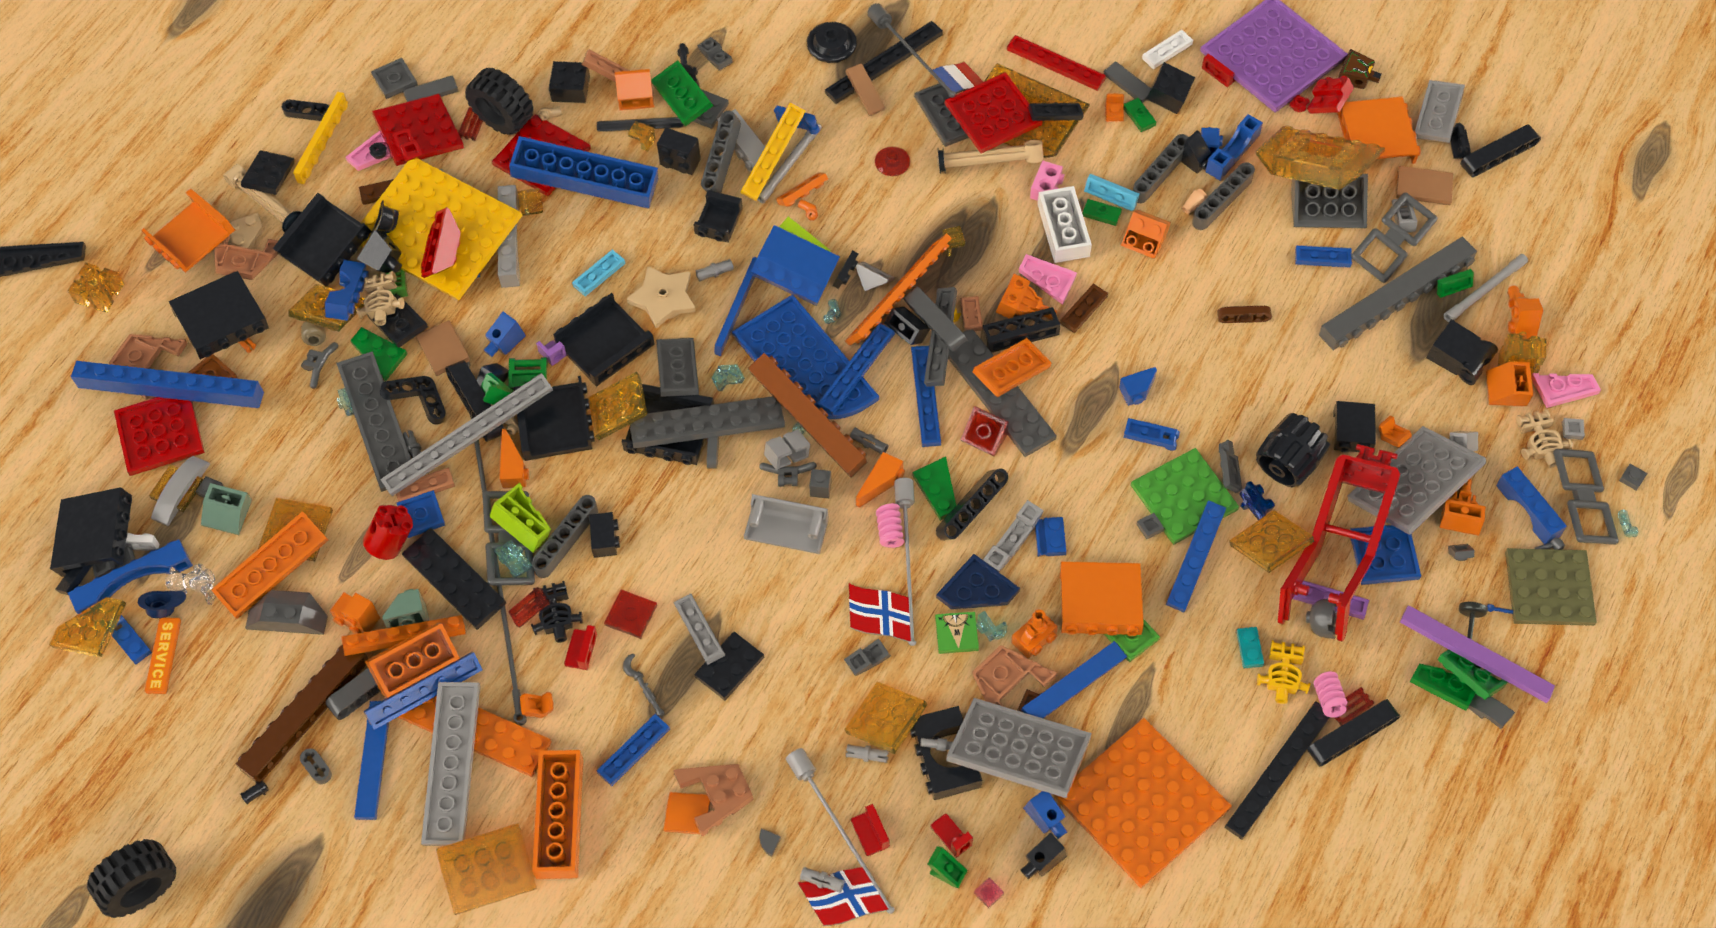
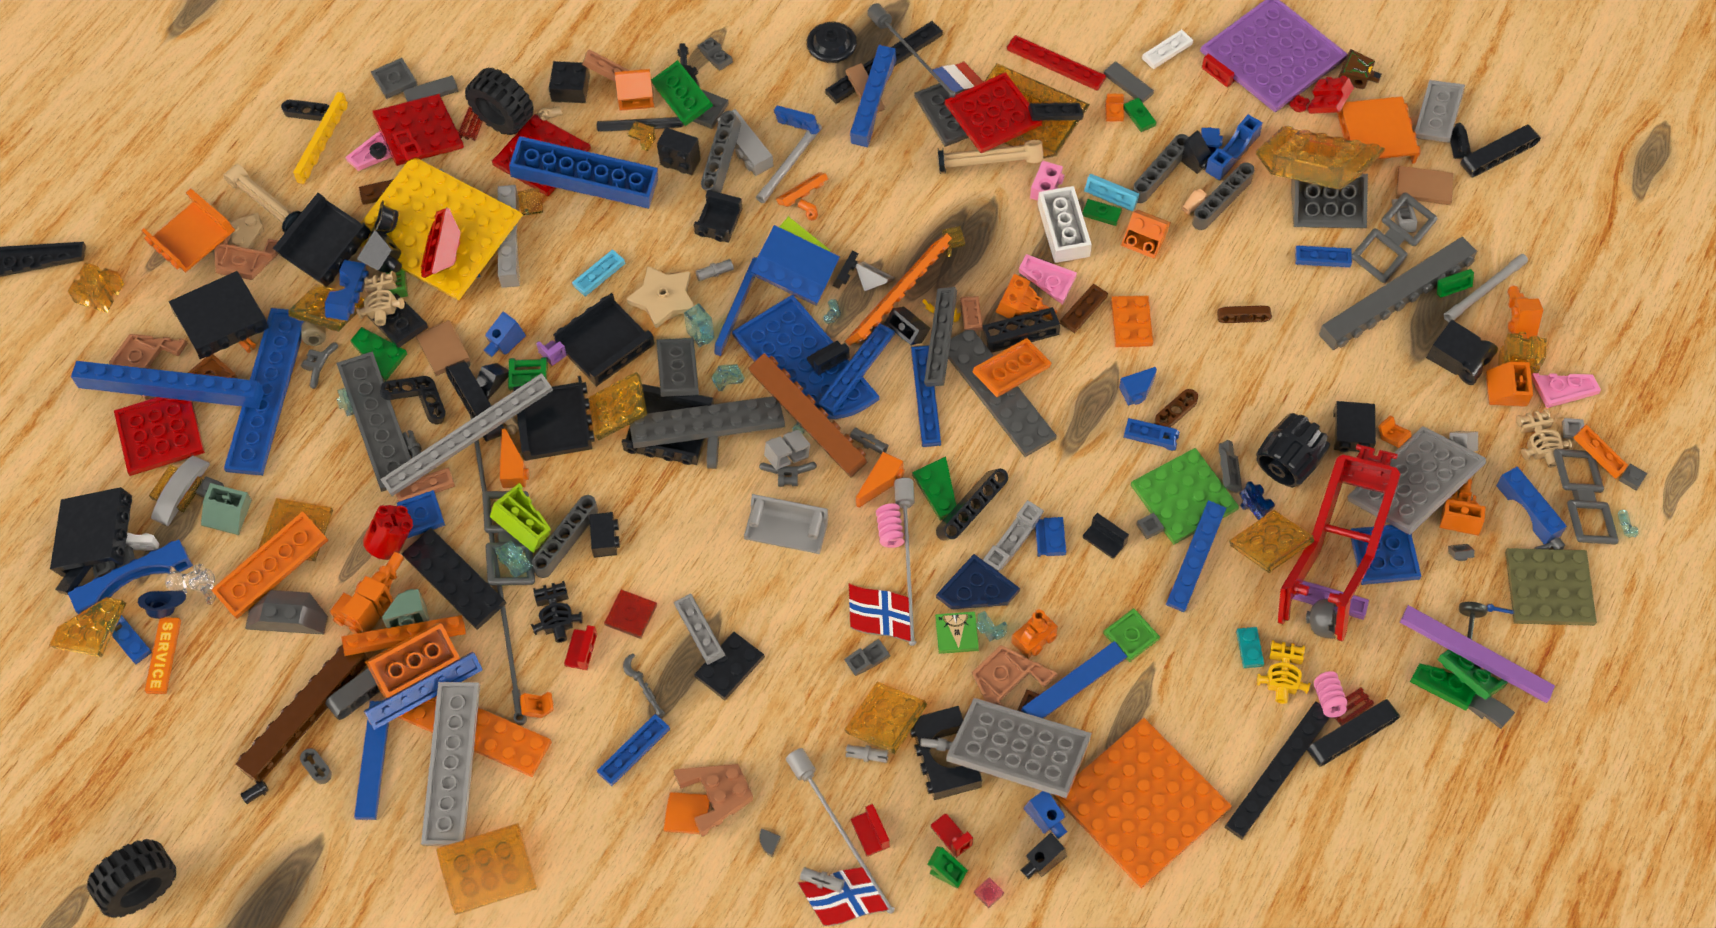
(267, 172): black plate -> none
(273, 371): none -> blue plate
(378, 586): none -> orange brick
(494, 389): green slope -> none
(529, 609): clear red tile -> none
(558, 814): orange brick -> none
(699, 325): none -> clear light blue brick
(772, 151): yellow plate -> none
(820, 483): dark grey brick -> none
(828, 357): none -> black panel
(866, 114): none -> blue arch
(889, 166): clear red dish -> none
(935, 318): dark grey beam -> none
(985, 431): clear red slope -> none
(1101, 598): orange panel -> none
(1106, 536): none -> black panel
(1131, 321): none -> orange plate
(1170, 88): black brick -> none
(1179, 402): none -> reddish brown beam
(1600, 451): none -> orange plate

